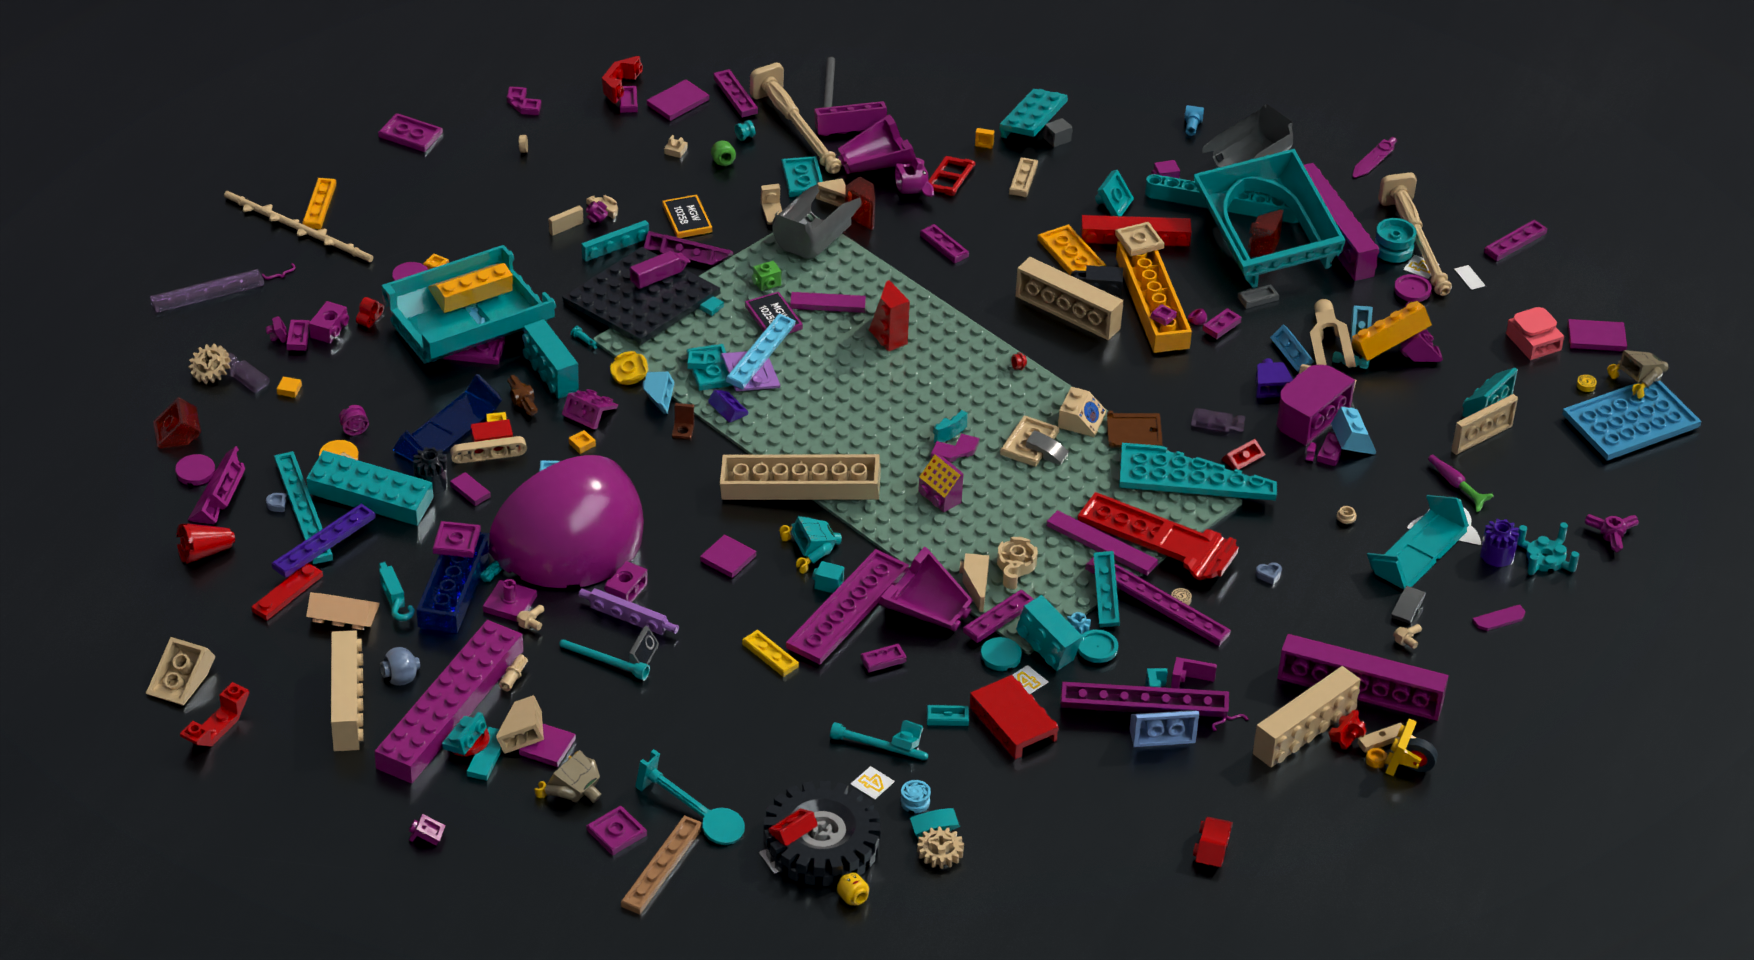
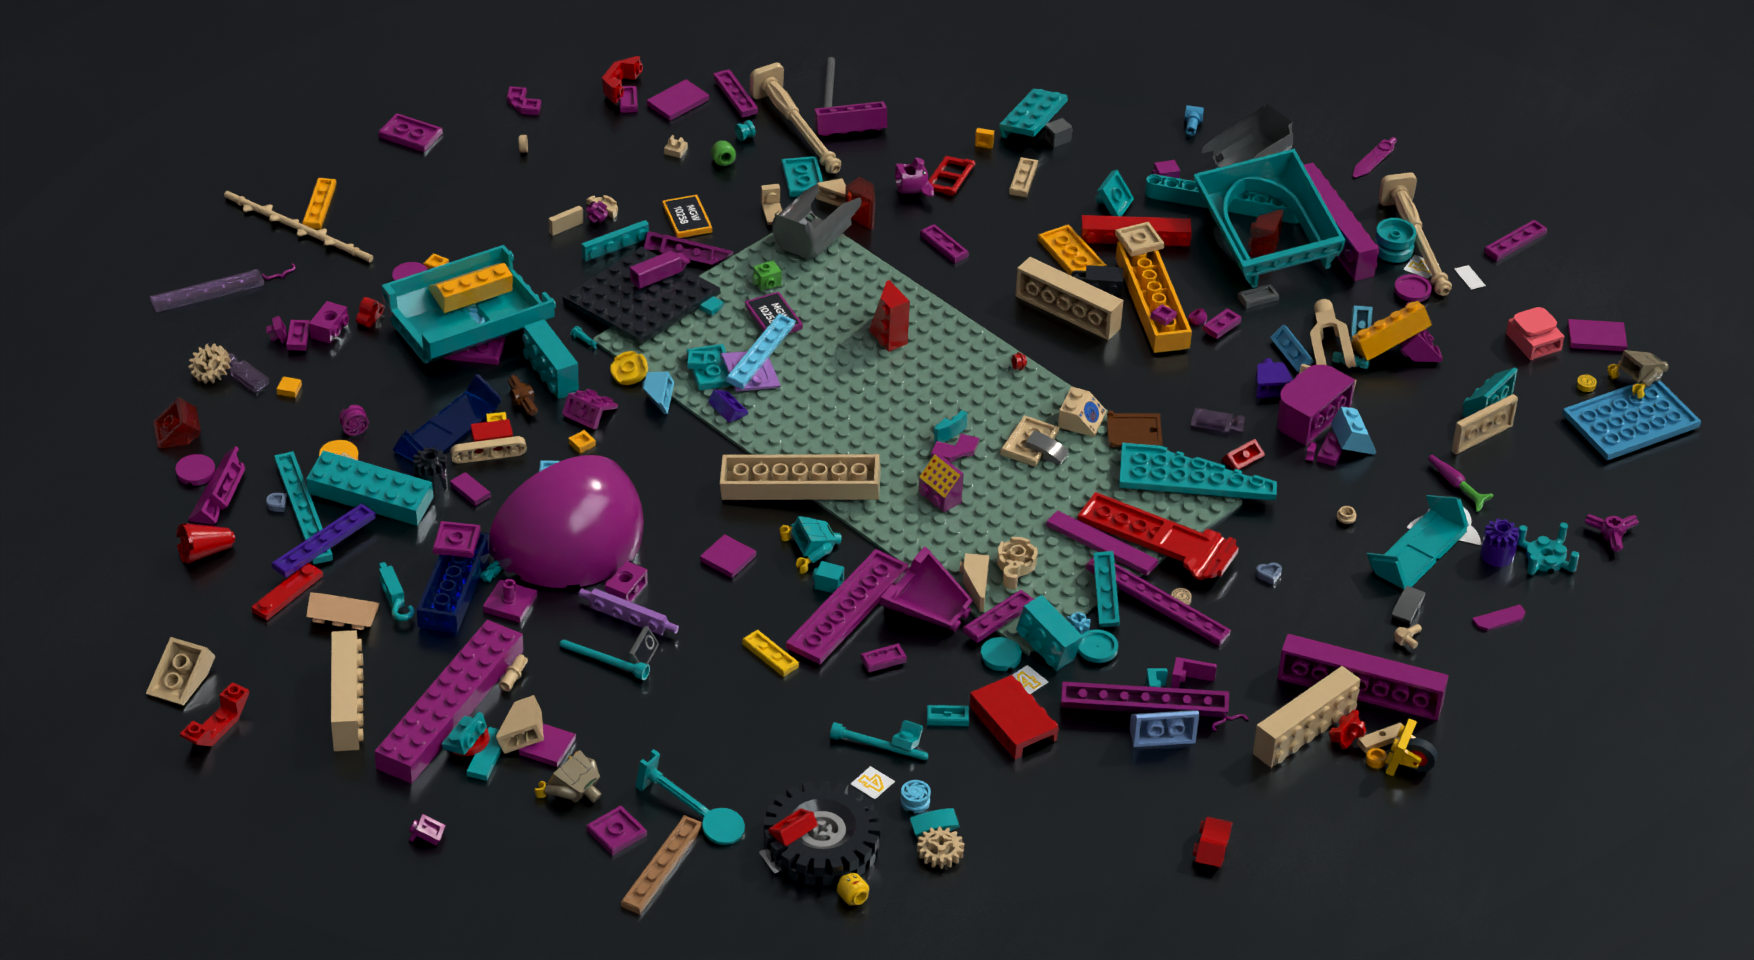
(399, 665): sand blue plant -> none
(527, 618): tan piece -> none
(683, 419): copper bracket -> none
(828, 302): magenta tile -> none
(876, 148): magenta cone -> none

